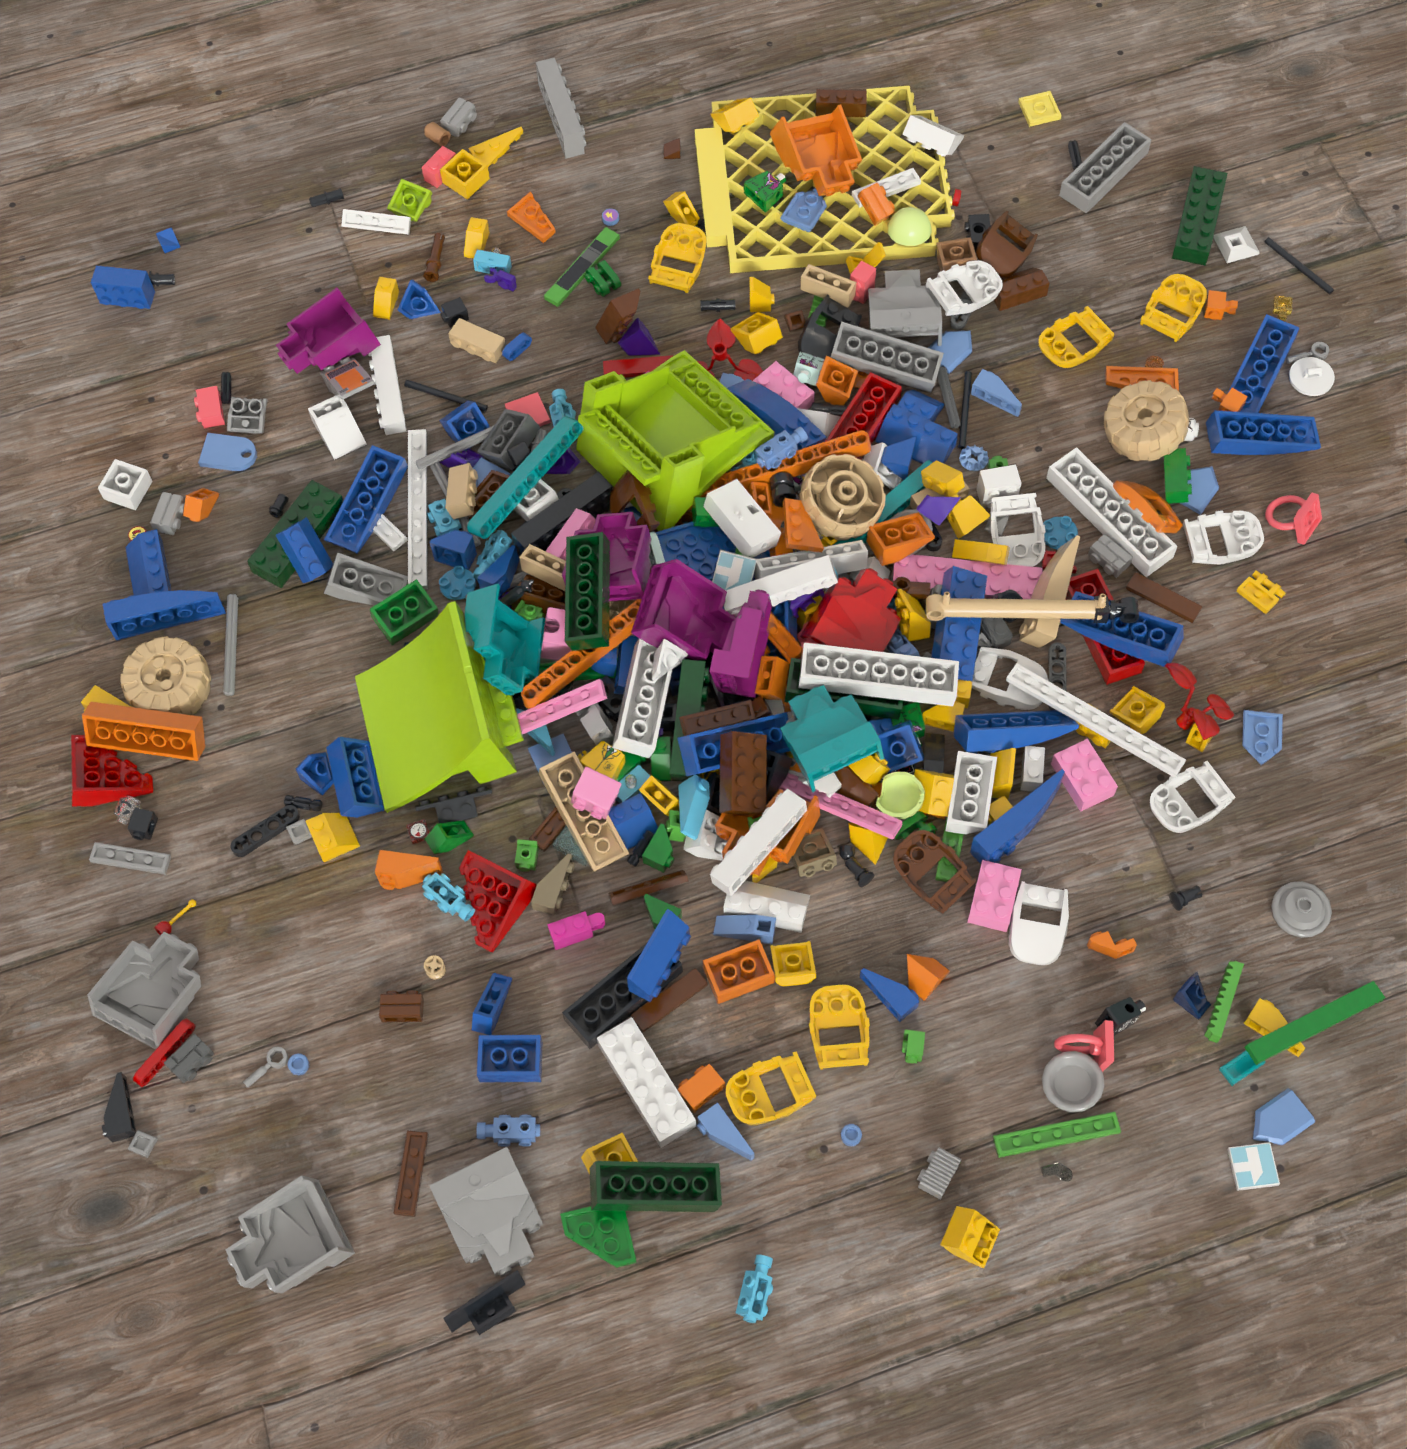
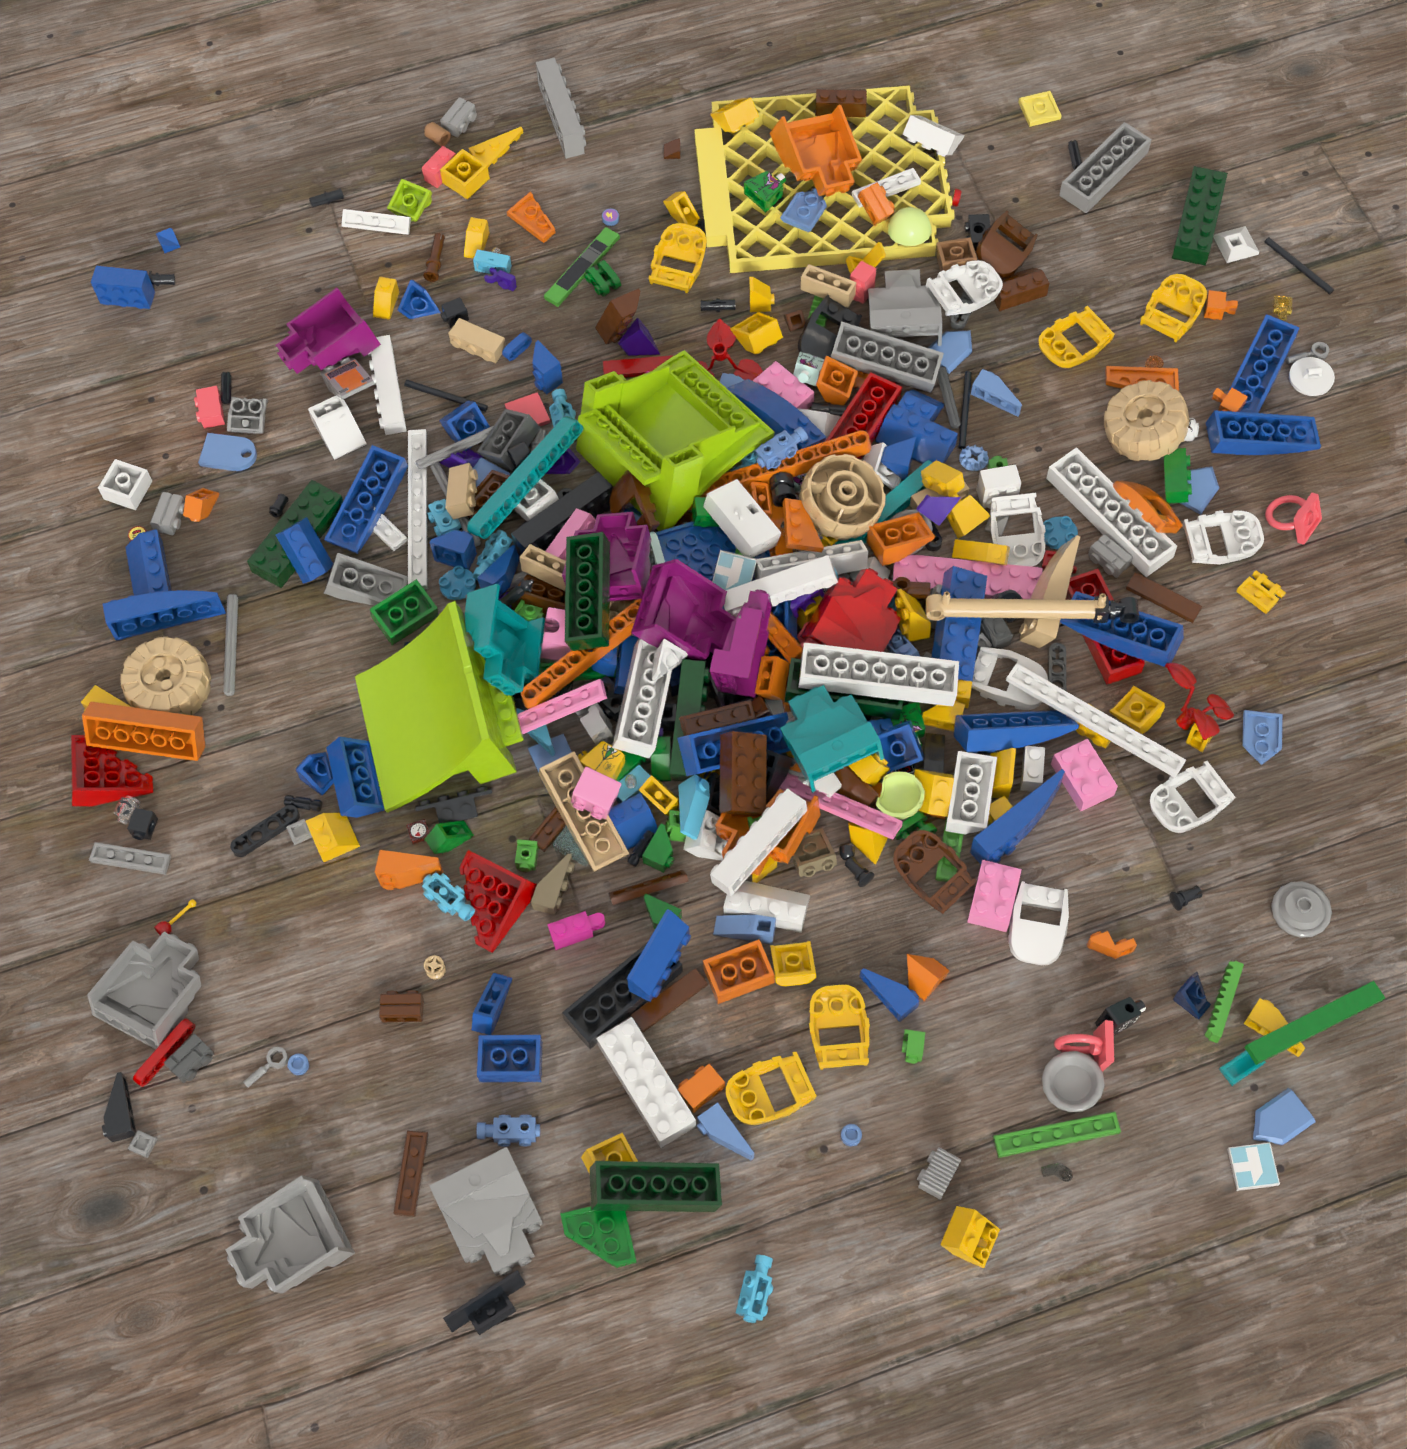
(546, 369): none -> blue slope

